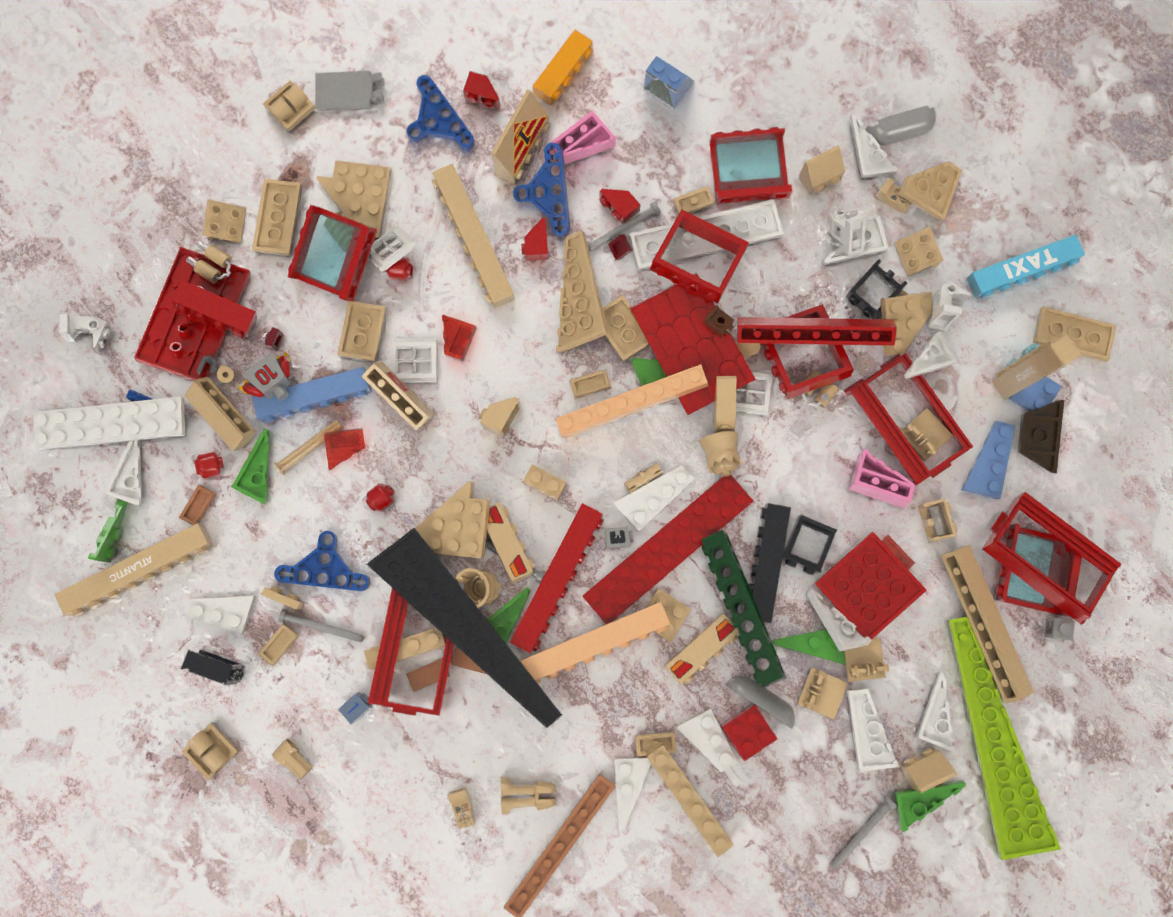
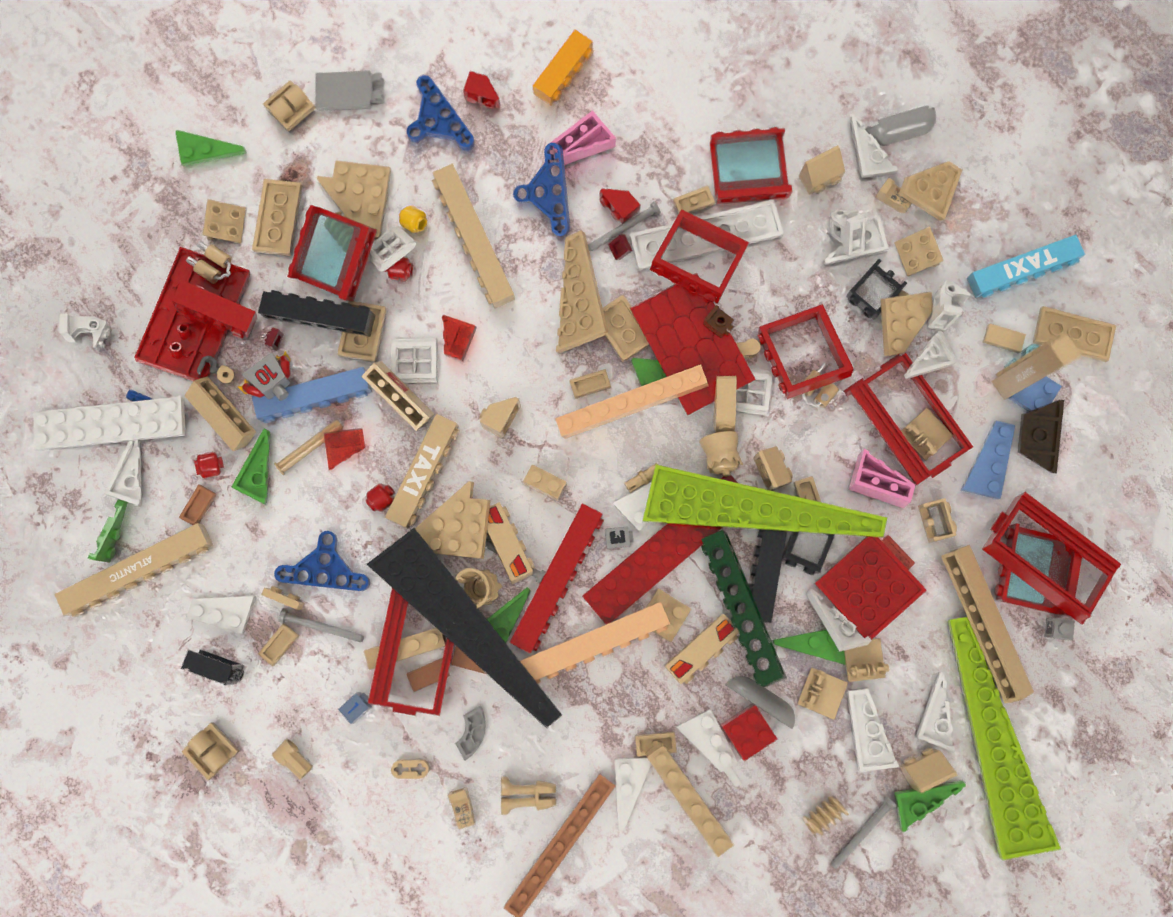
(200, 149): none -> bright green wing
(316, 313): none -> black brick
(410, 774): none -> tan beam
(412, 219): none -> yellow head
(422, 471): none -> tan brick
(473, 734): none -> light grey tile
(520, 139): tan slope -> none
(536, 242): red slope -> none
(666, 82): medium blue slope -> none
(709, 501): none -> lime wing
(772, 468): none -> tan slope
(807, 489): none -> tan plate
(816, 331): red brick -> none
(825, 816): none -> tan piece
(1004, 338): none -> tan tile

